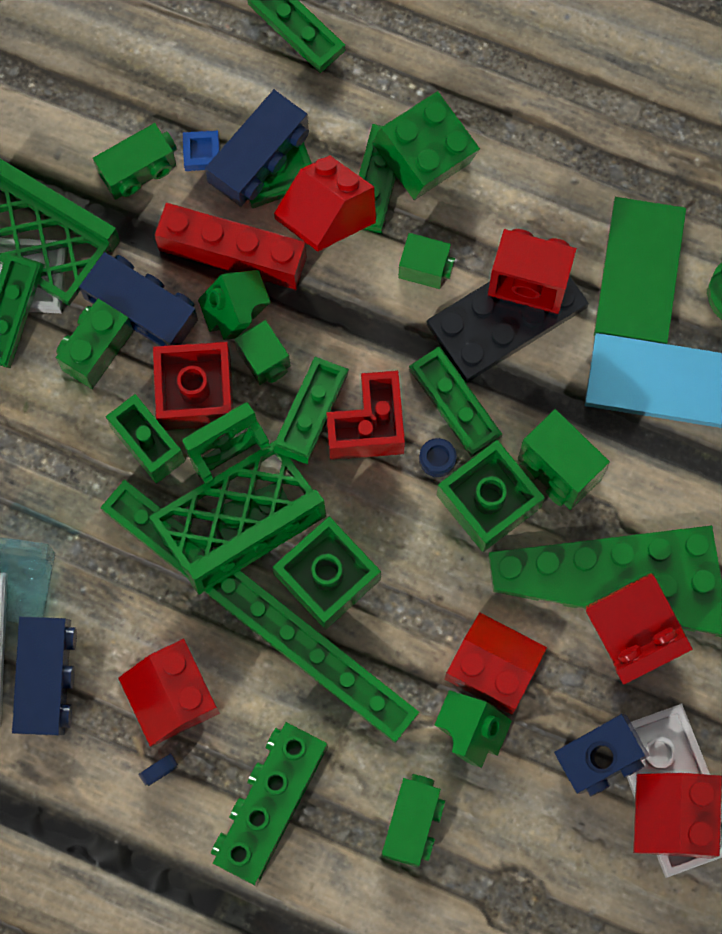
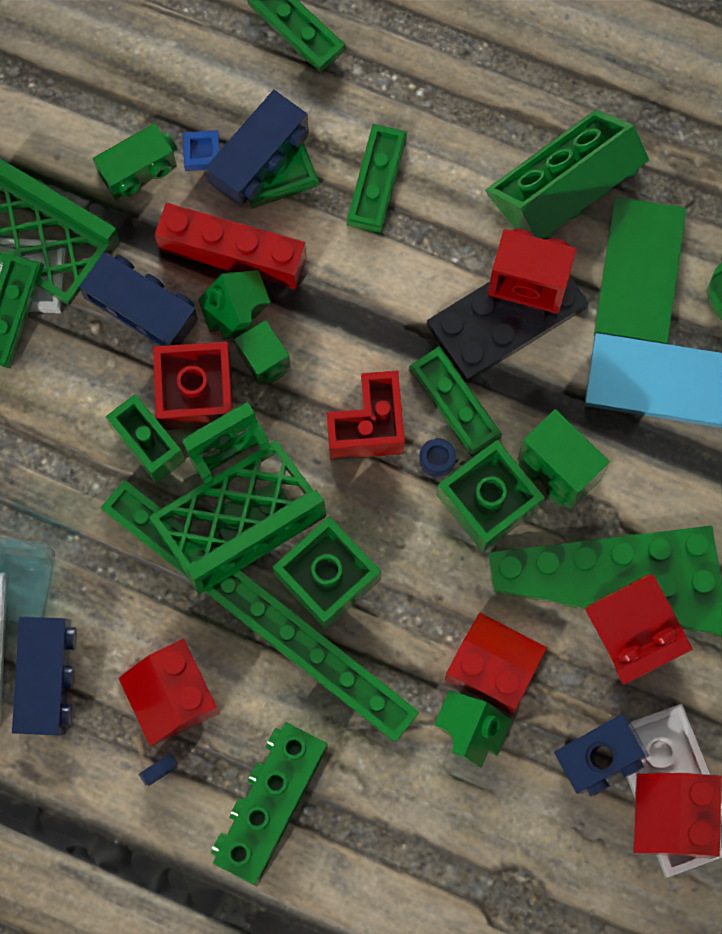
(94, 343): green brick -> none
(308, 412): green tile -> none
(327, 204): red slope -> none
(409, 828): green brick -> none
(425, 145): green brick -> none
(425, 261): green brick -> none
(569, 174): none -> green slope

